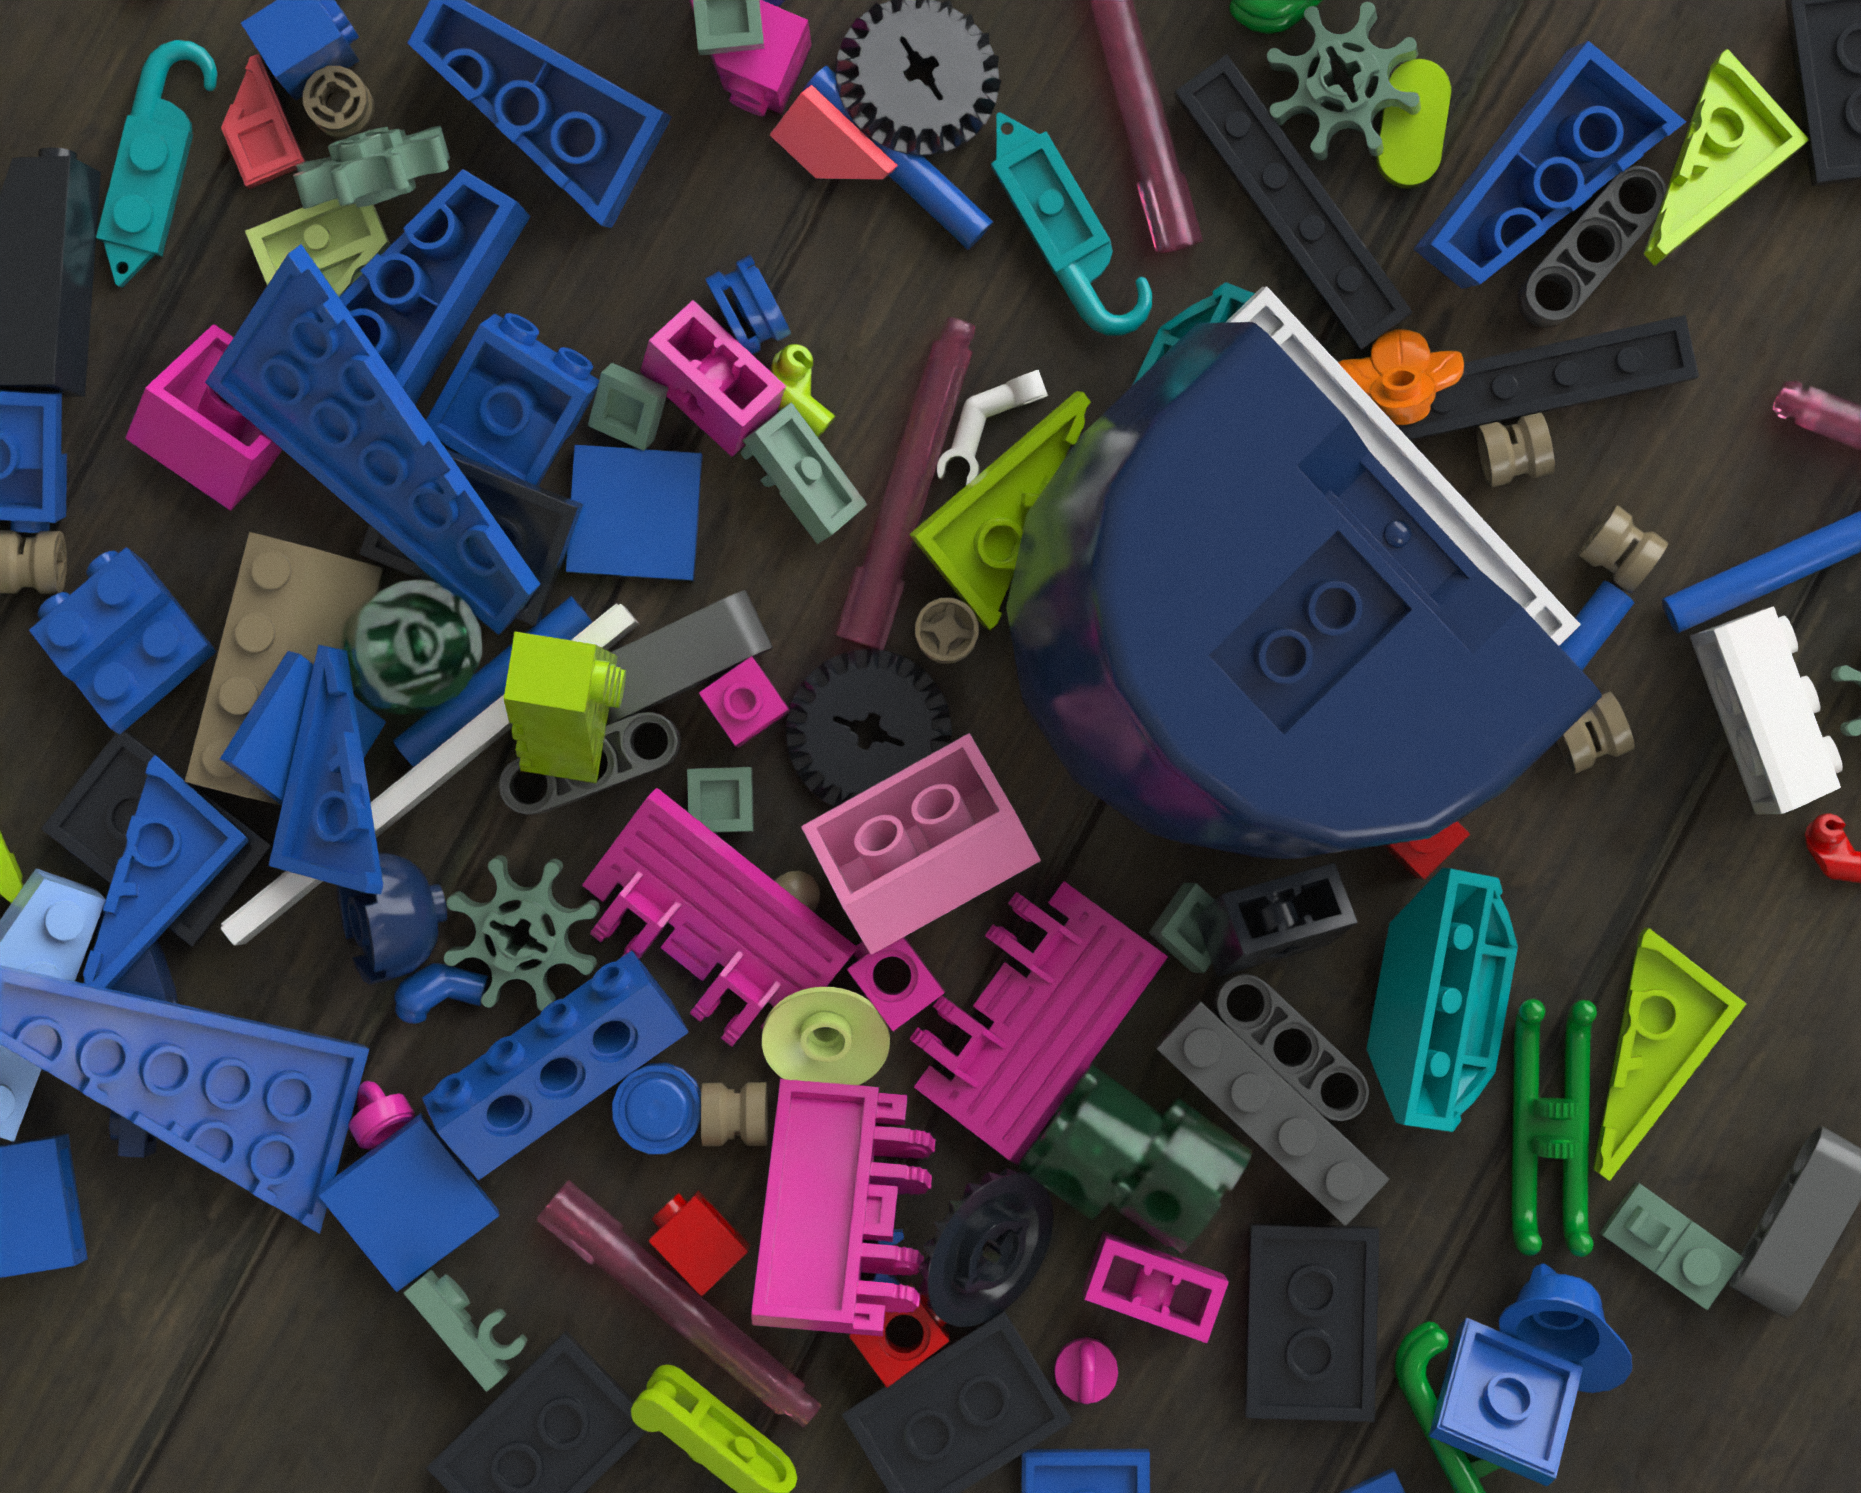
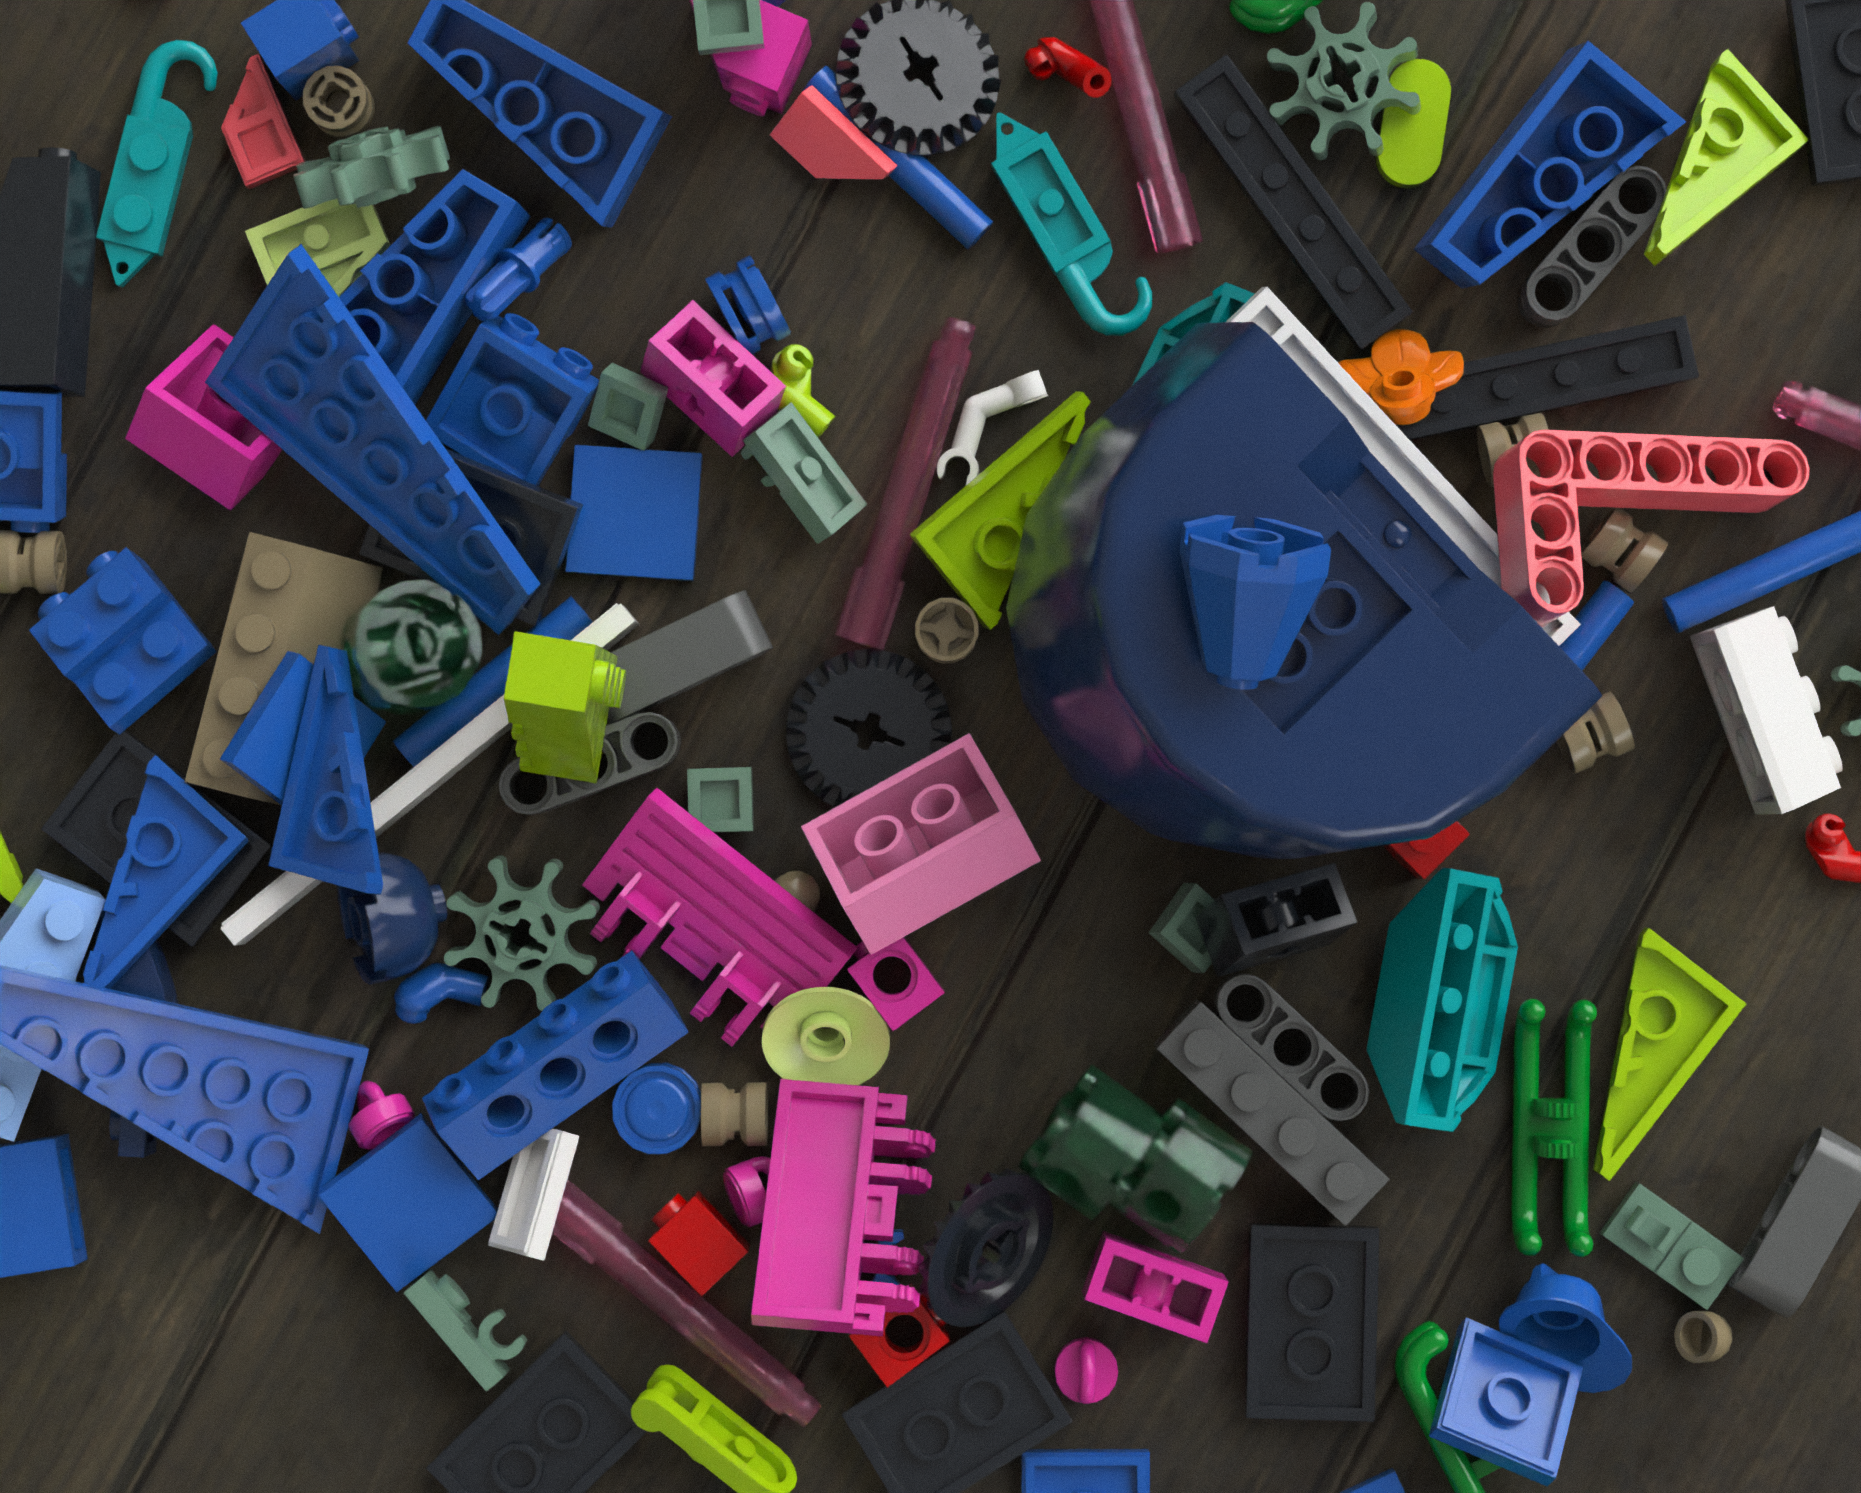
(518, 270): none -> blue axle
(534, 1195): none -> white tile
(744, 702): dark pink brick -> none
(746, 1189): none -> dark pink tile
(1043, 1024): dark pink hinge -> none
(1070, 64): none -> red arm
(1250, 592): none -> blue cone
(1622, 484): none -> coral beam
(1702, 1336): none -> dark tan hinge

